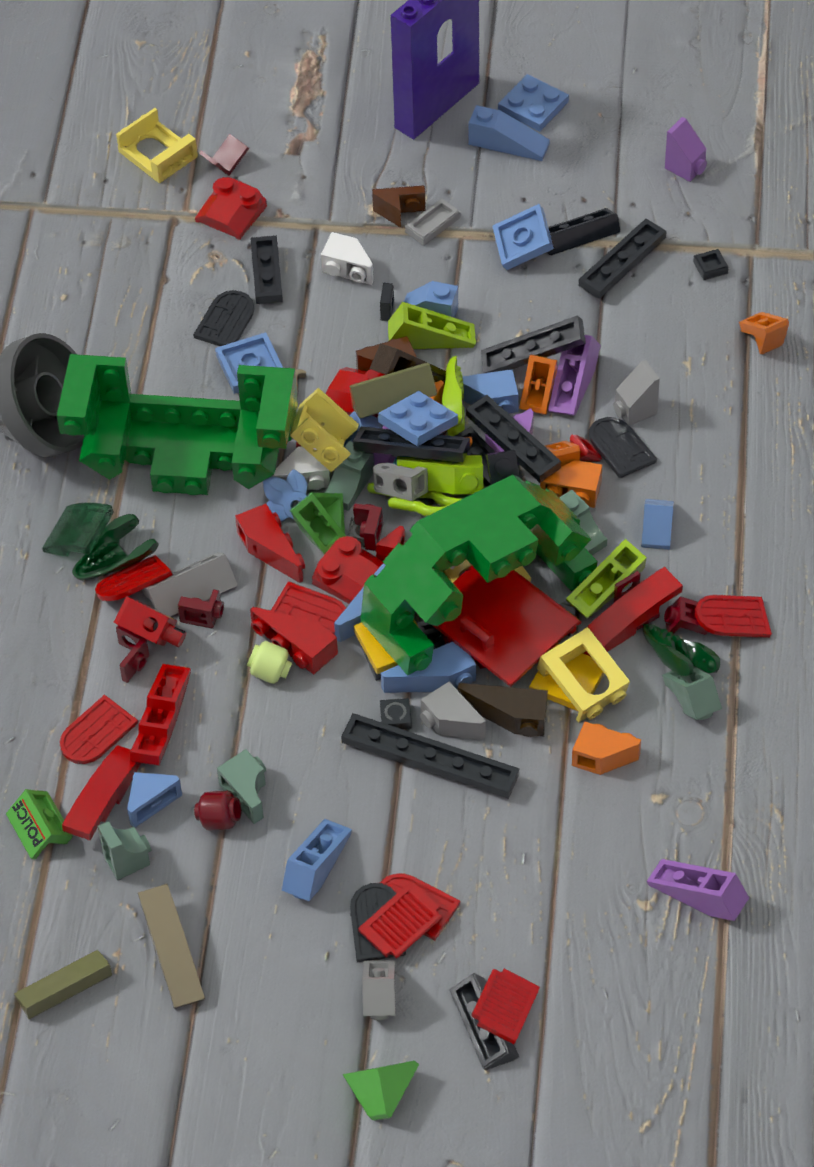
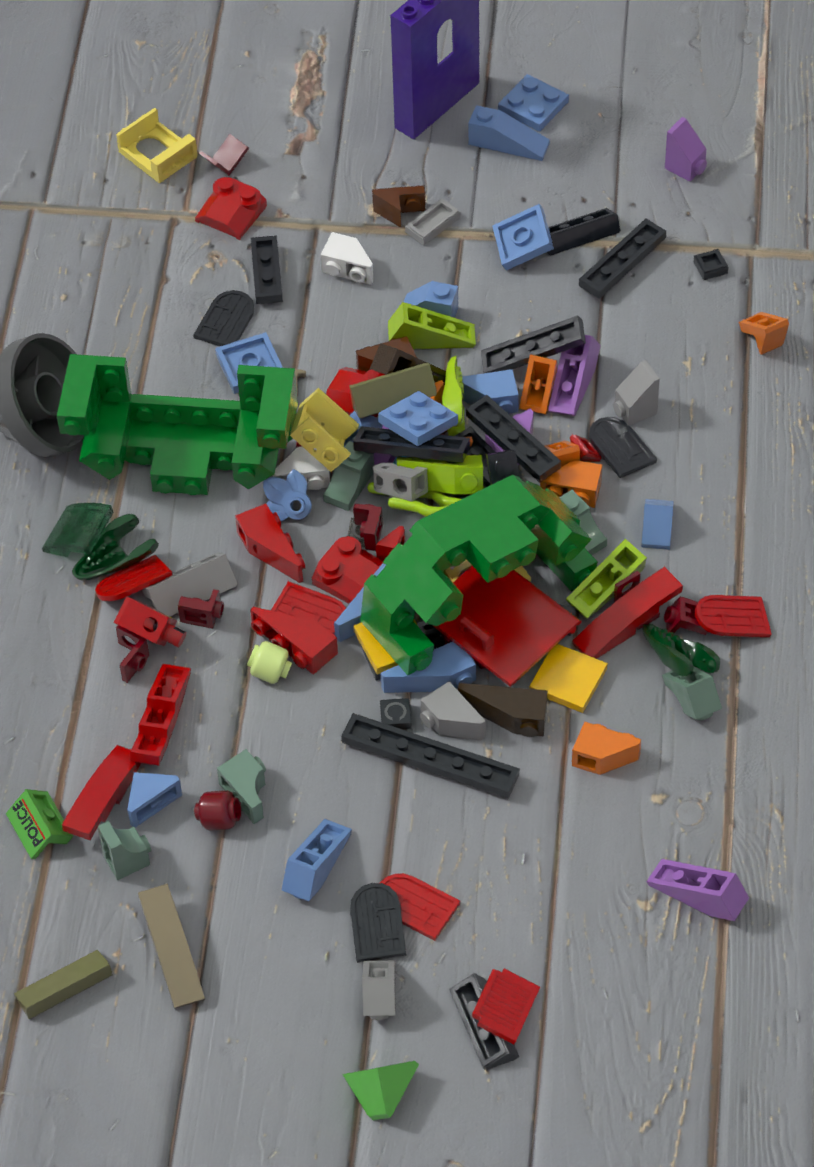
(96, 731): red window -> none
(321, 518): bright green slope -> none
(387, 301): black tile -> none
(401, 921): red window -> none
(587, 704): light yellow panel -> none

